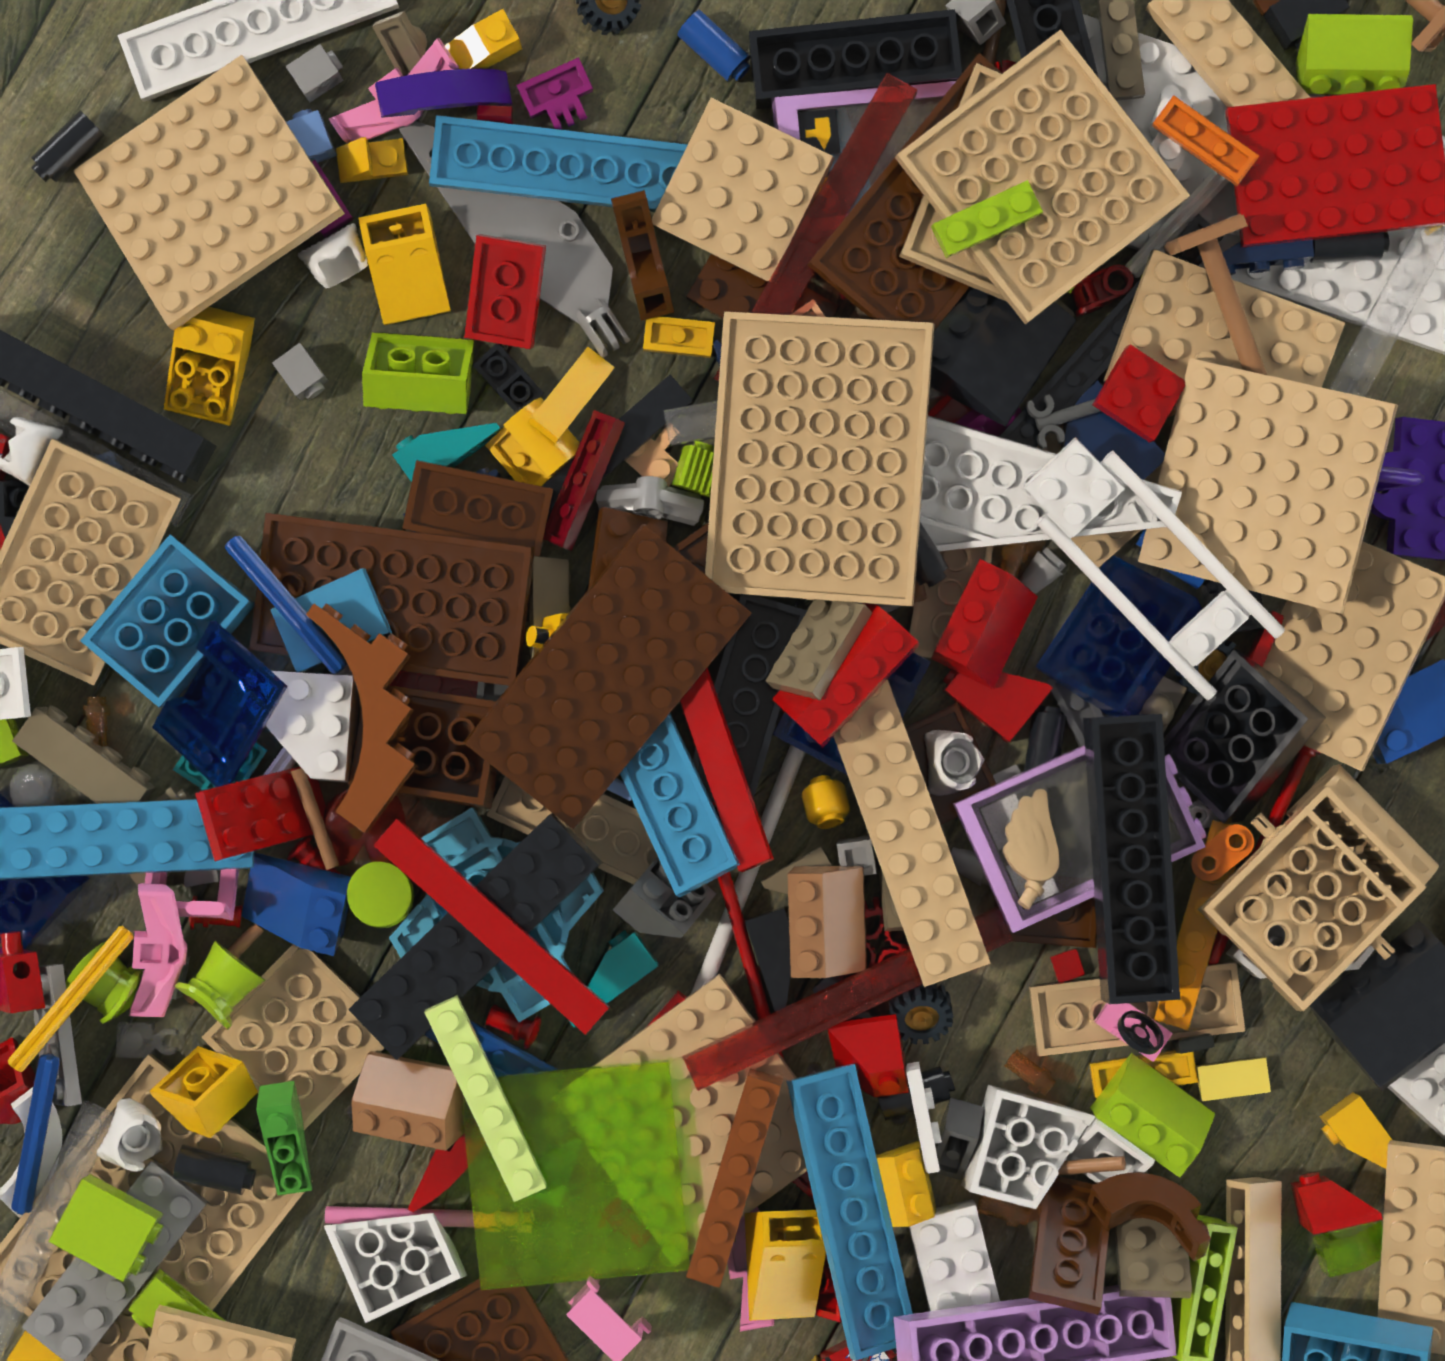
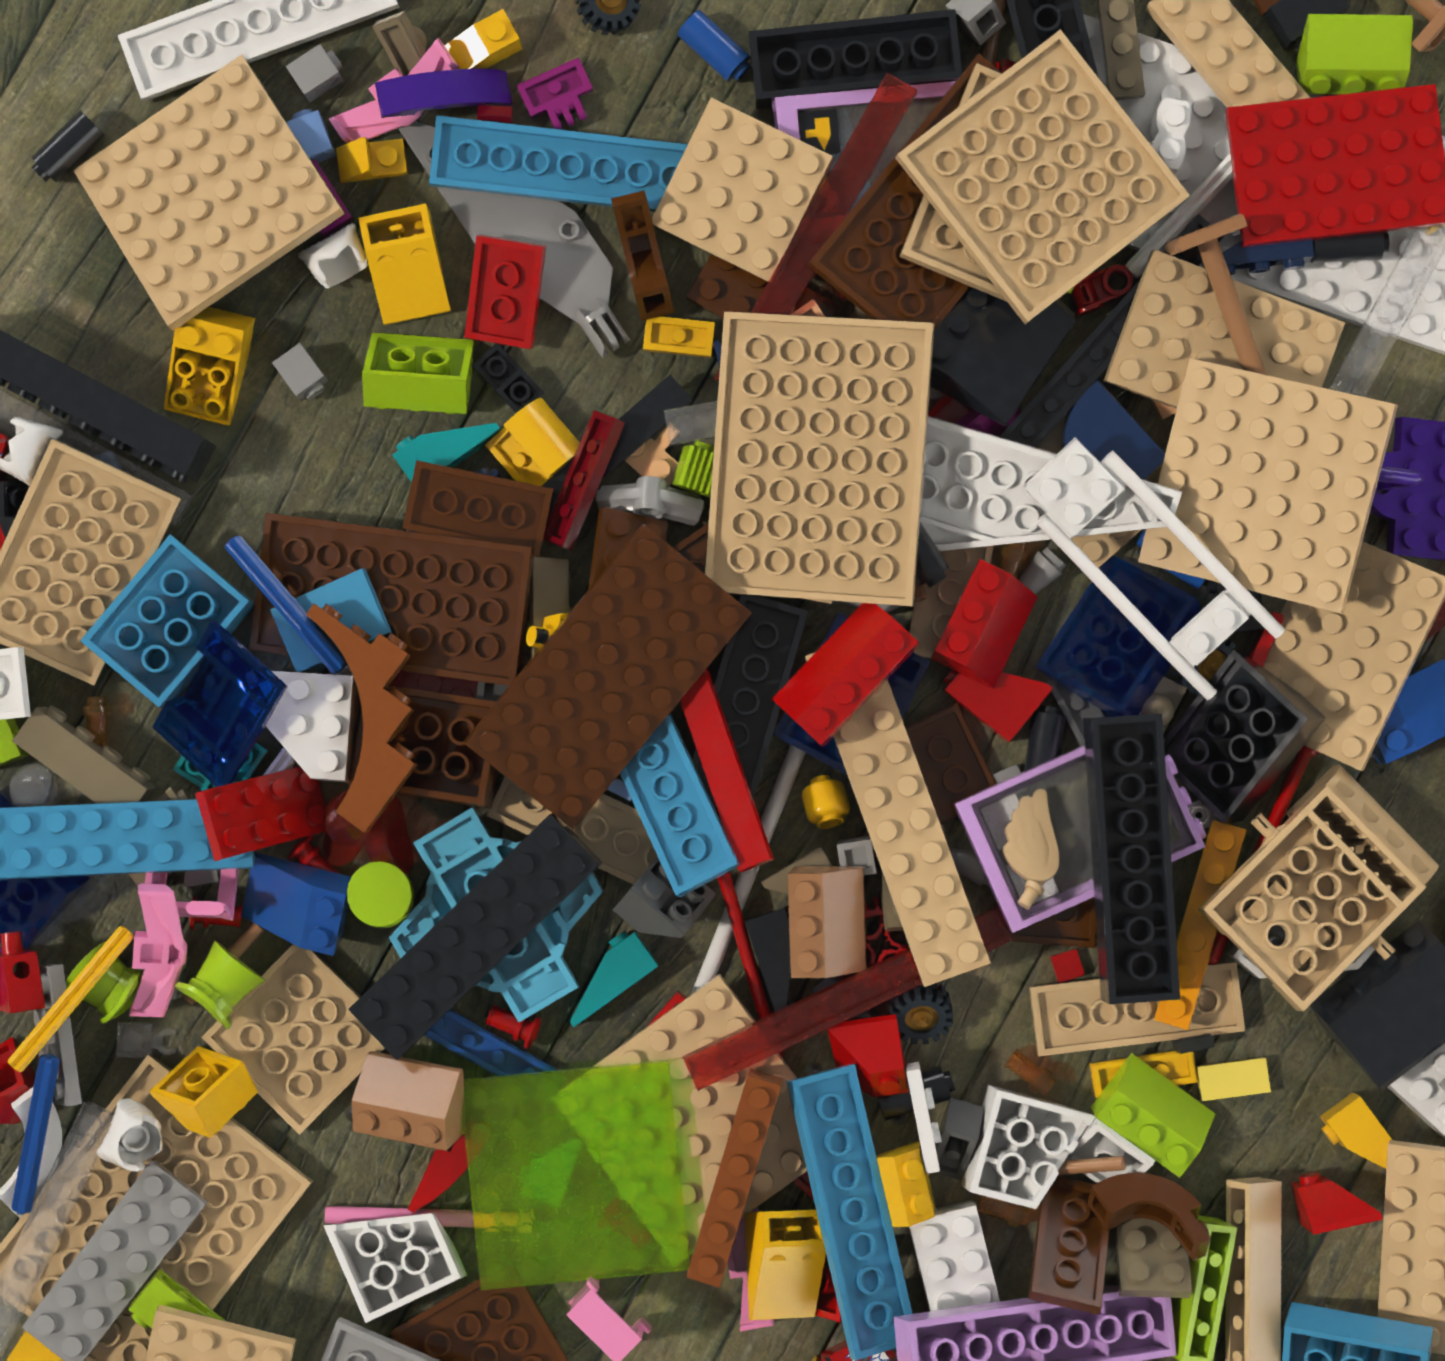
(107, 1228): lime brick -> none
(214, 1170): black brick -> none
(284, 1137): bright green slope -> none
(315, 819): medium nougat bar -> none
(485, 1098): yellowish green plate -> none
(491, 926): red tile -> none
(571, 394): yellow tile -> none
(818, 647): dark tan plate -> none
(951, 761): white hair -> none
(986, 219): lime plate -> none
(1048, 421): dark grey bar -> none
(1134, 1028): piece -> none
(1139, 393): red plate -> none
(1205, 140): orange tile -> none
(1223, 853): orange plate -> none
(1349, 1248): clear neon green slope -> none

